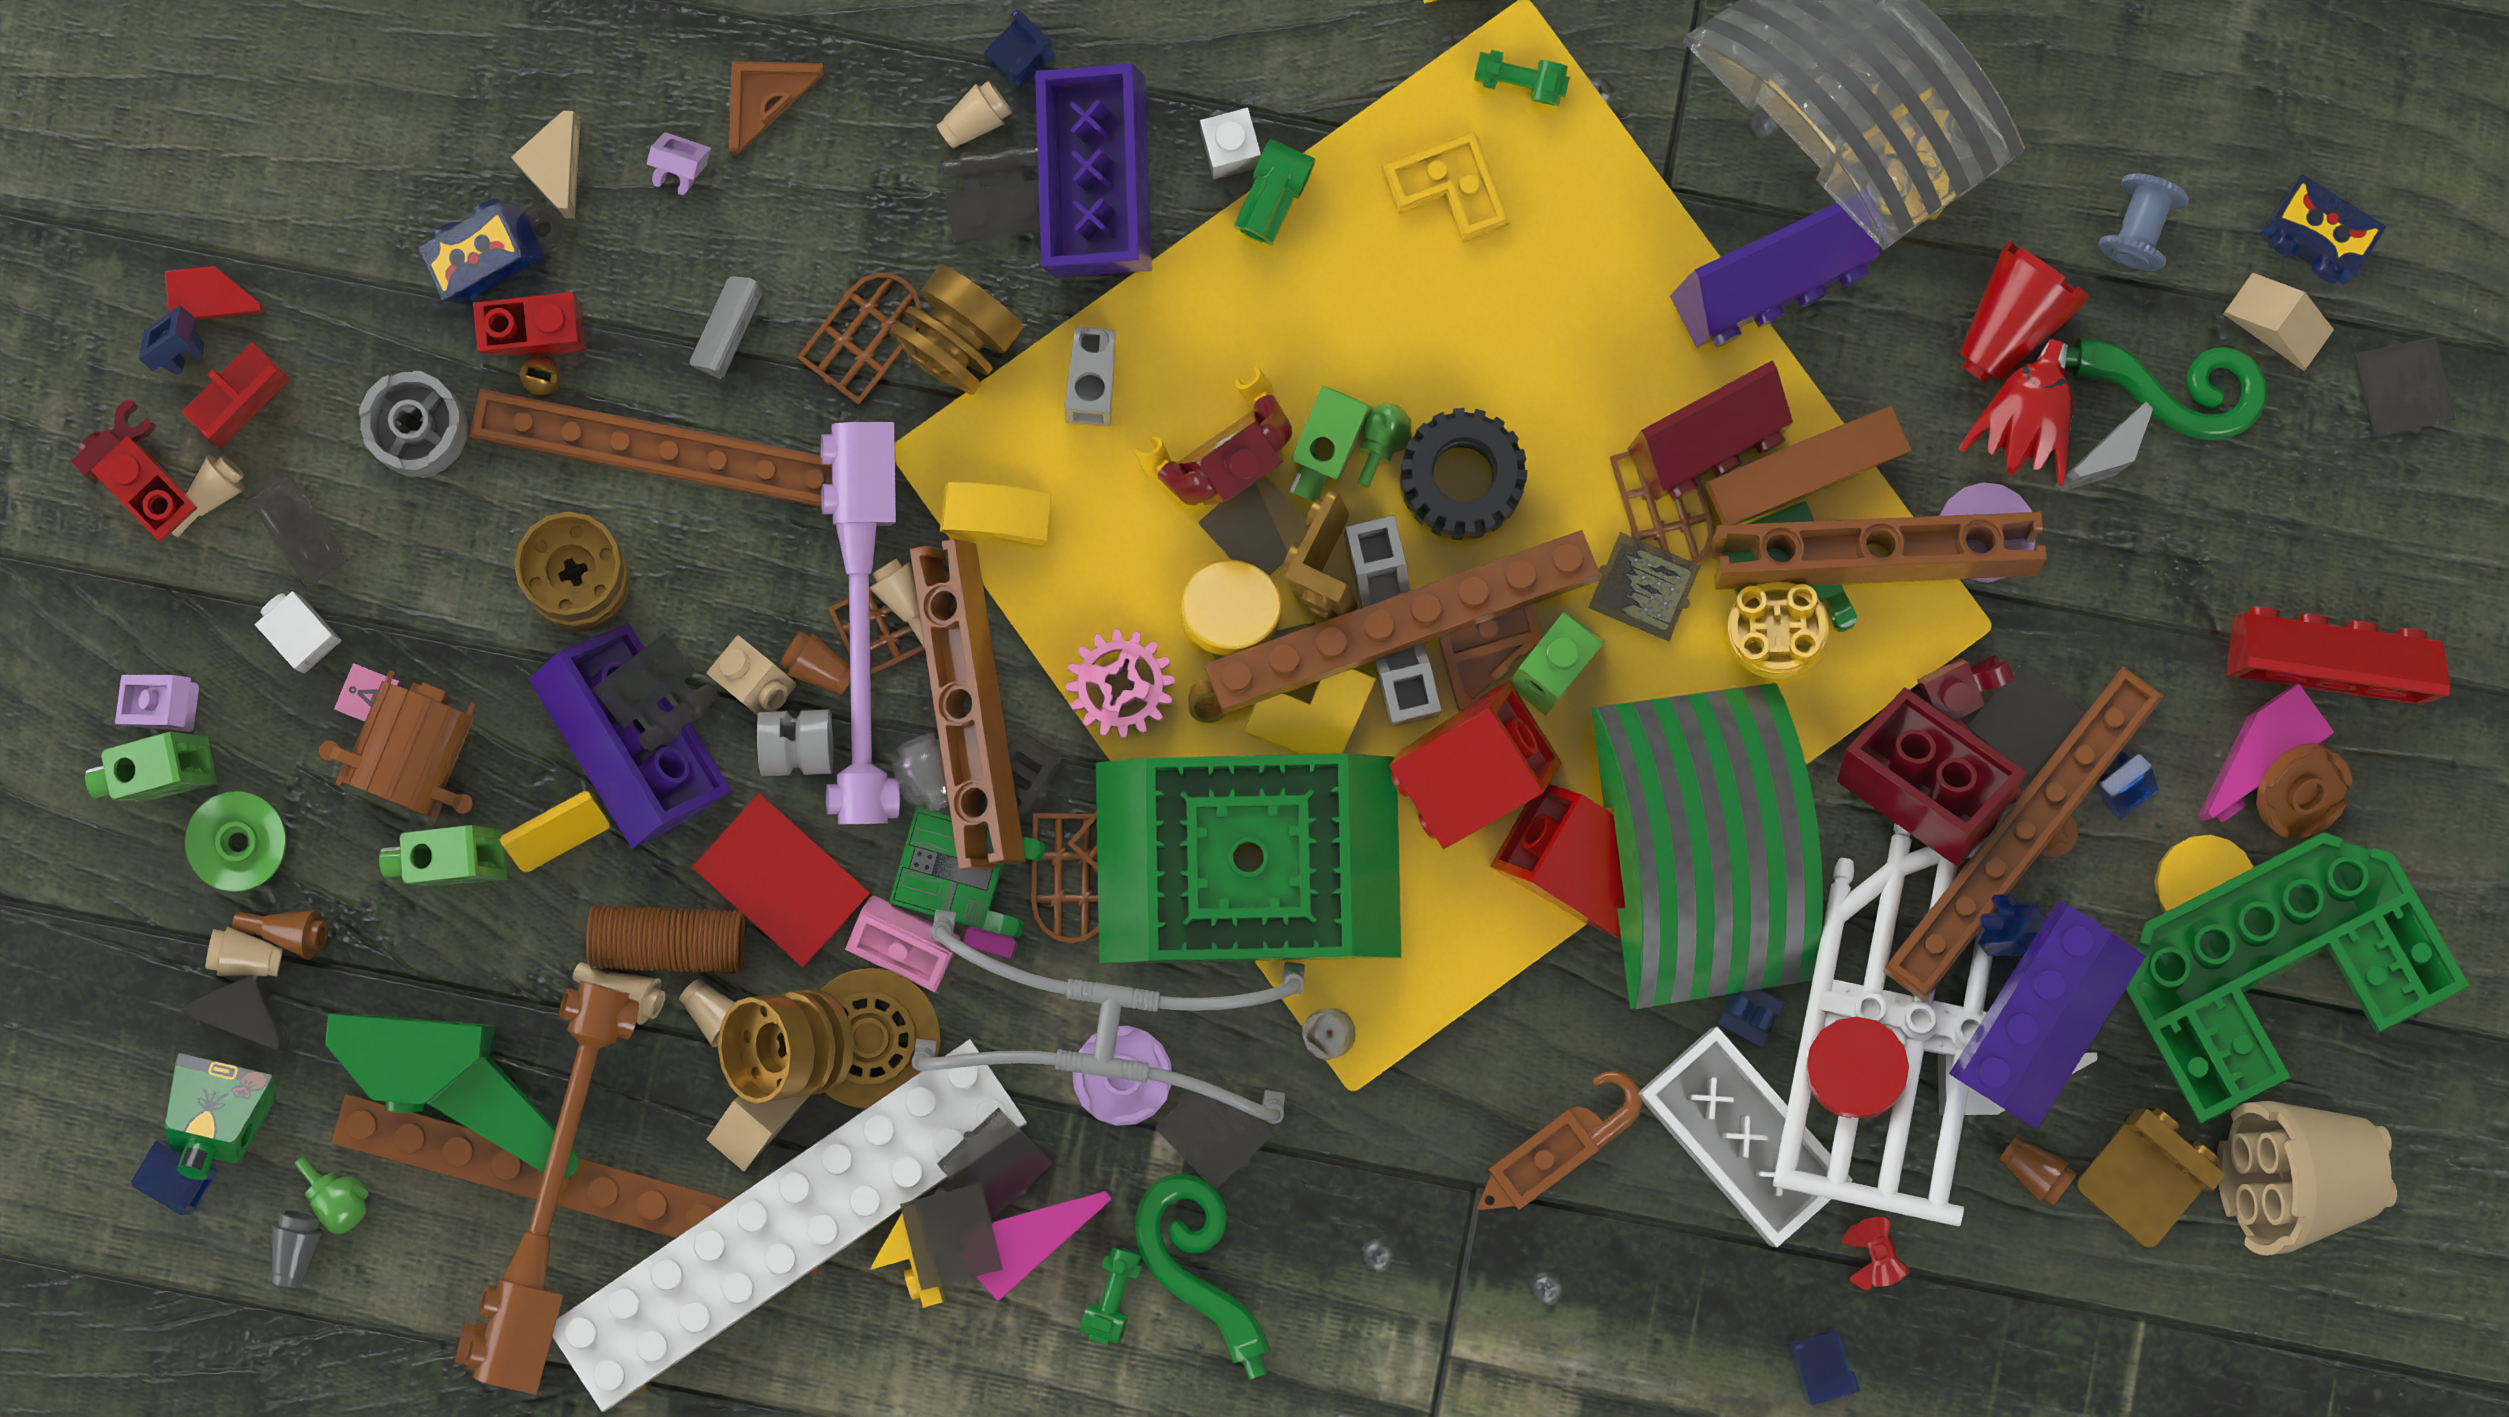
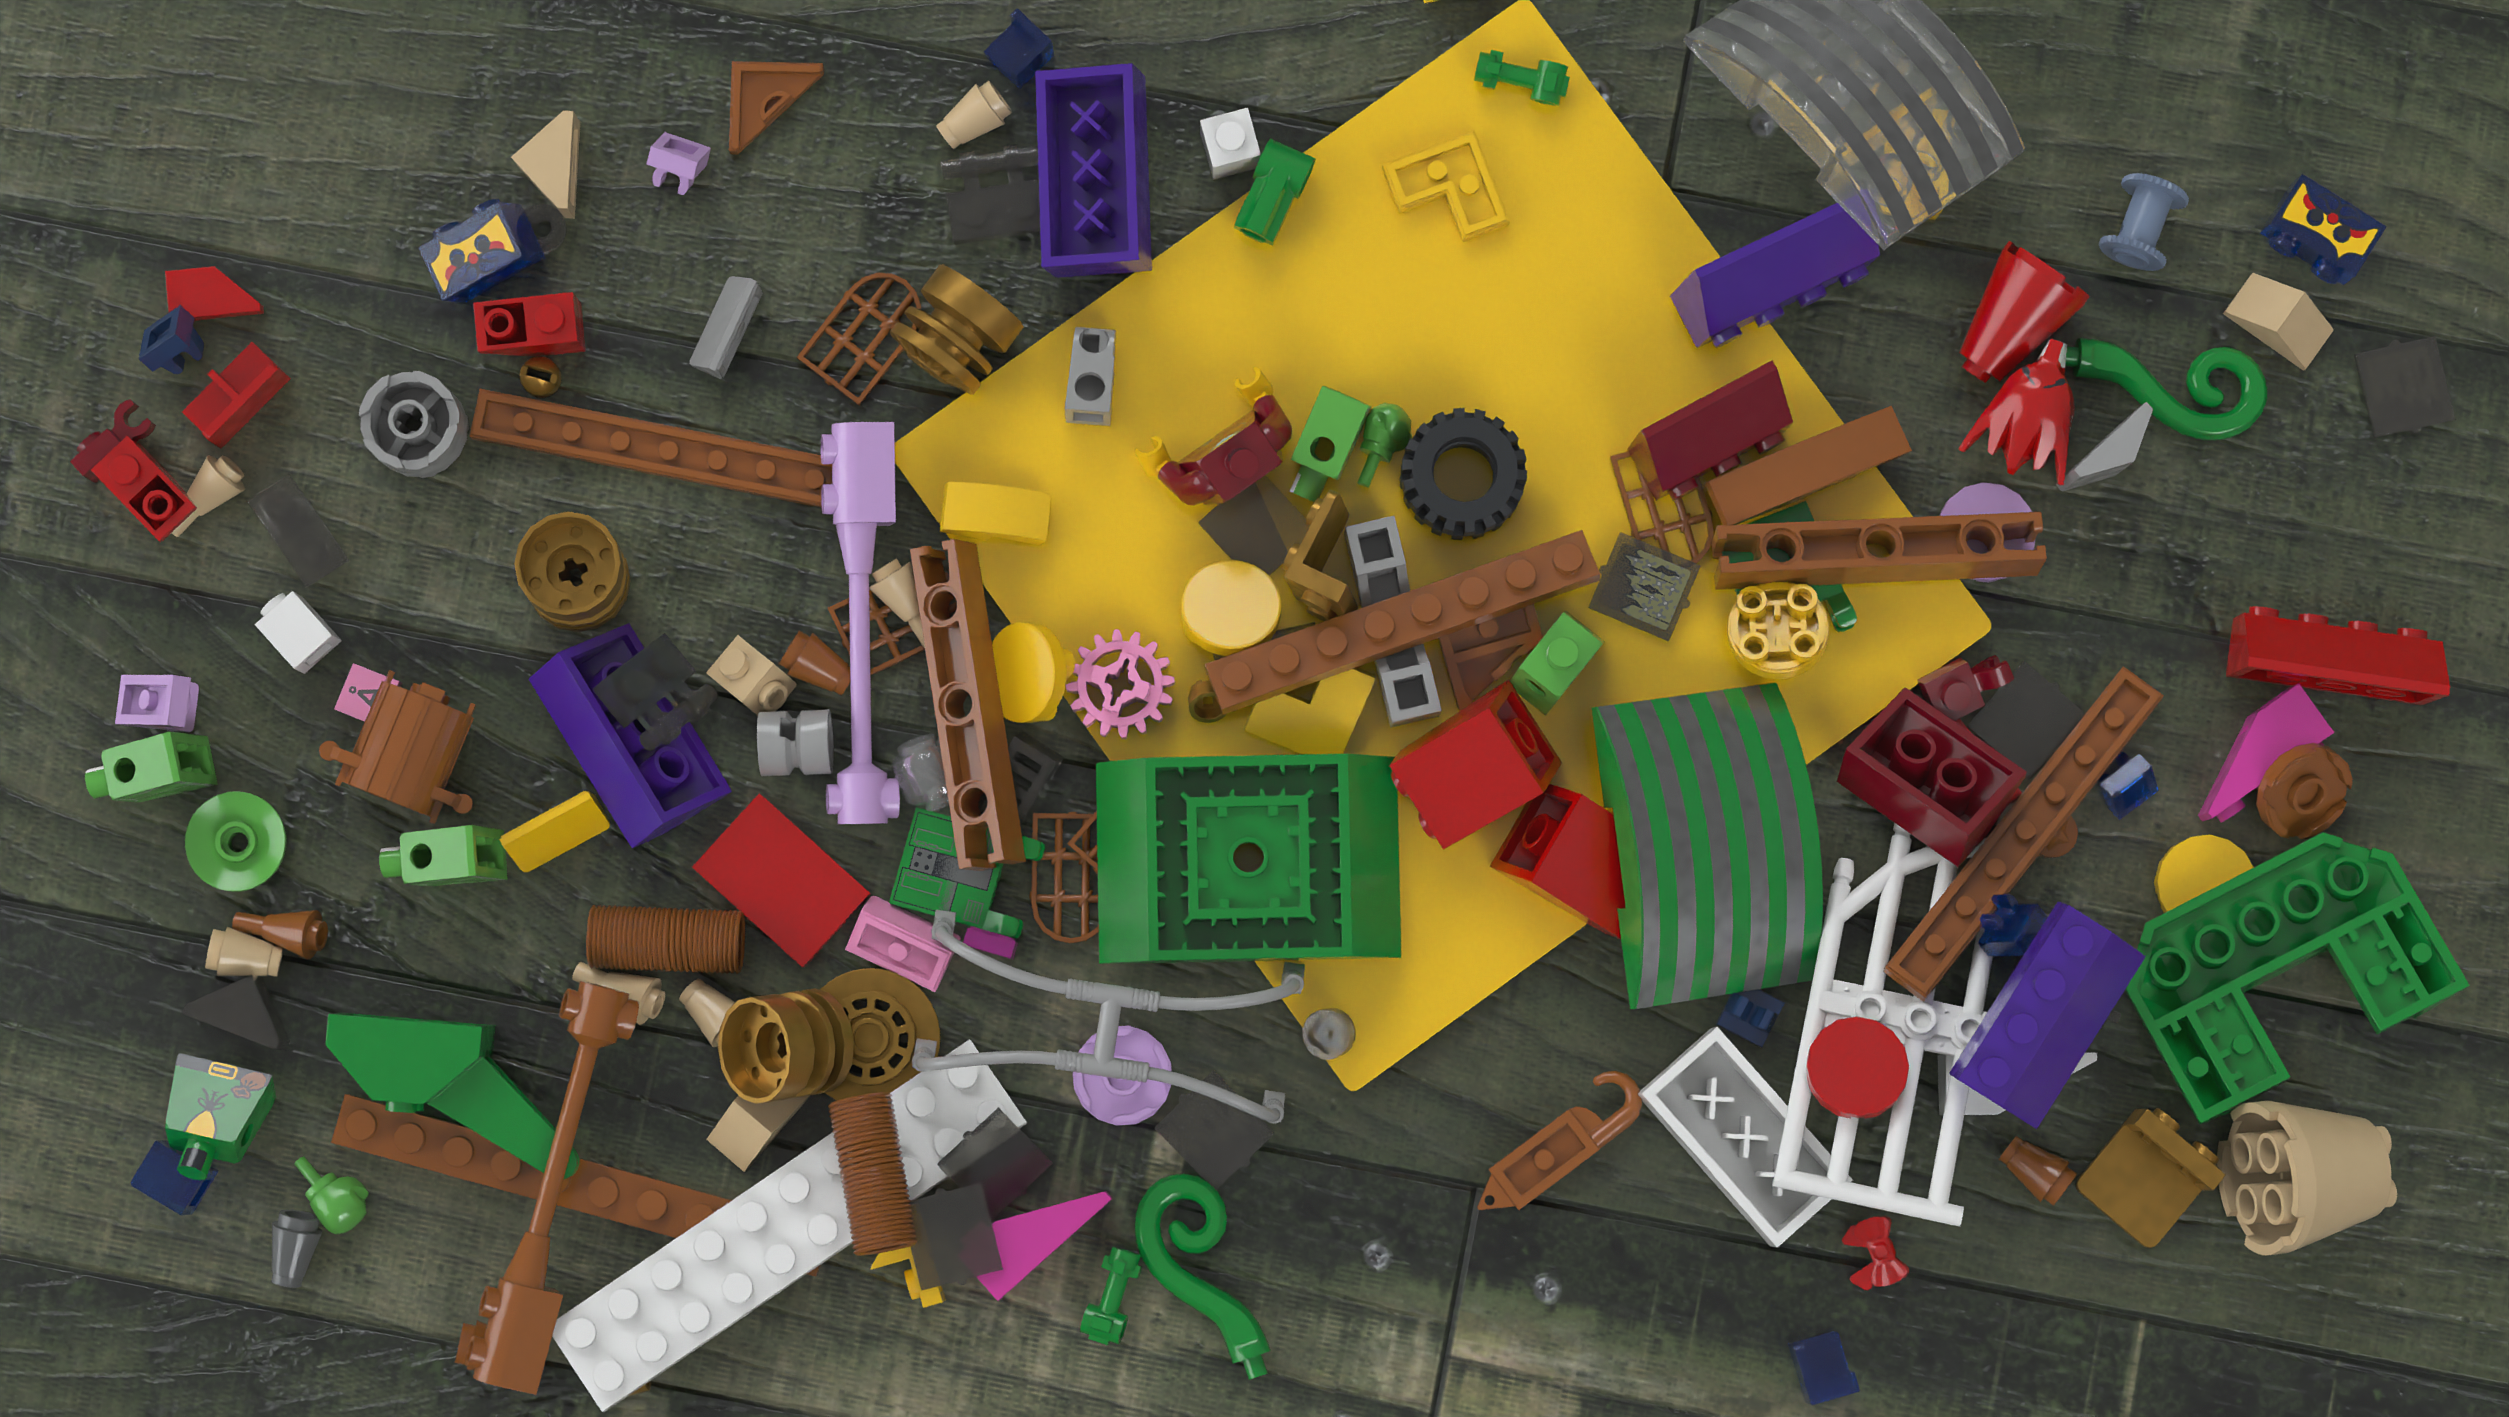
(877, 1184): none -> dark orange piece
(1030, 671): none -> yellow tile

